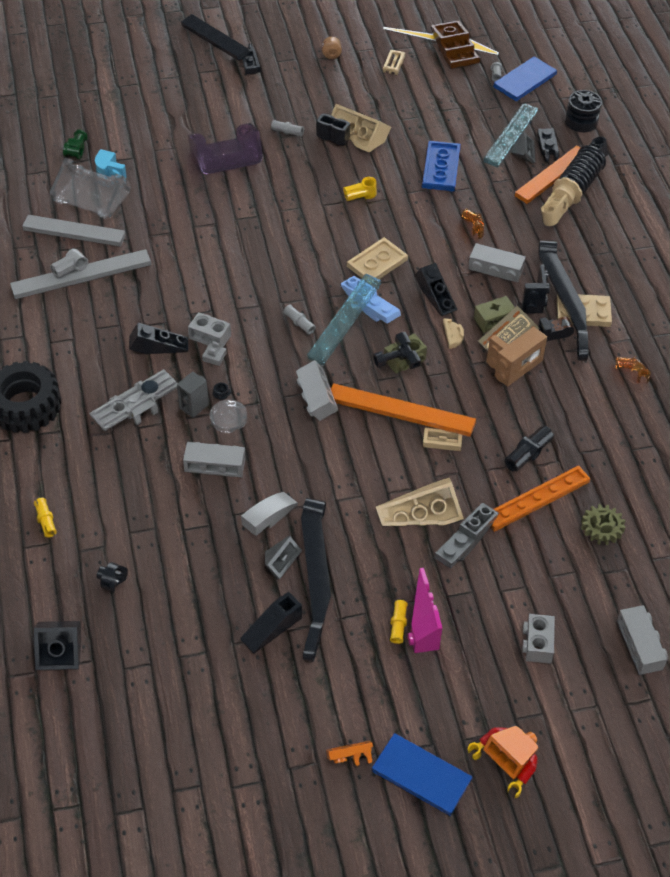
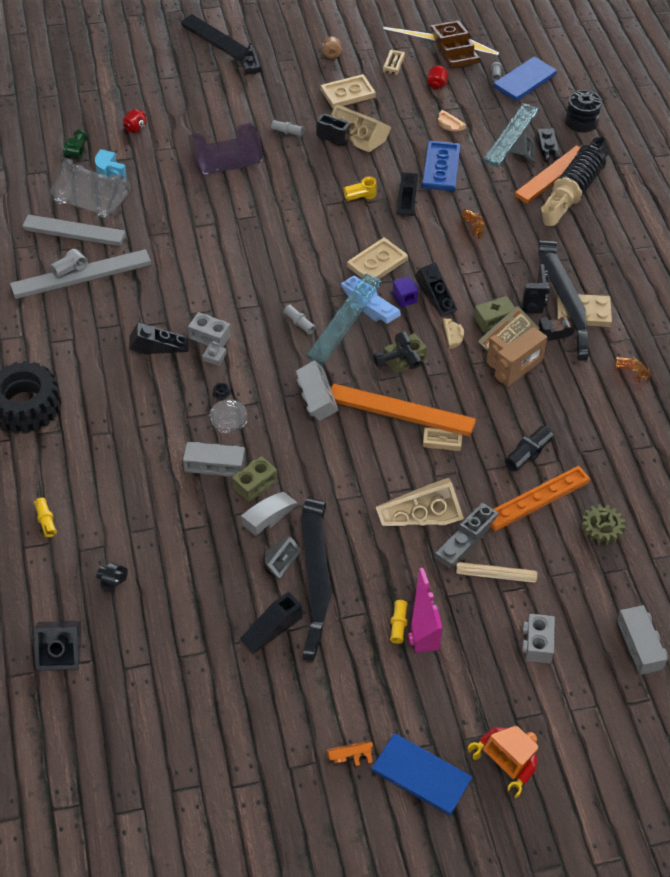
(134, 120): none -> red head
(134, 401): light grey piece -> none
(192, 394): dark grey brick -> none
(254, 479): none -> olive brick
(348, 91): none -> tan plate
(405, 291): none -> dark purple brick
(407, 194): none -> black slope
(437, 77): none -> red head
(449, 122): none -> light nougat tile
(496, 262): light grey brick -> none
(496, 572): none -> tan axle

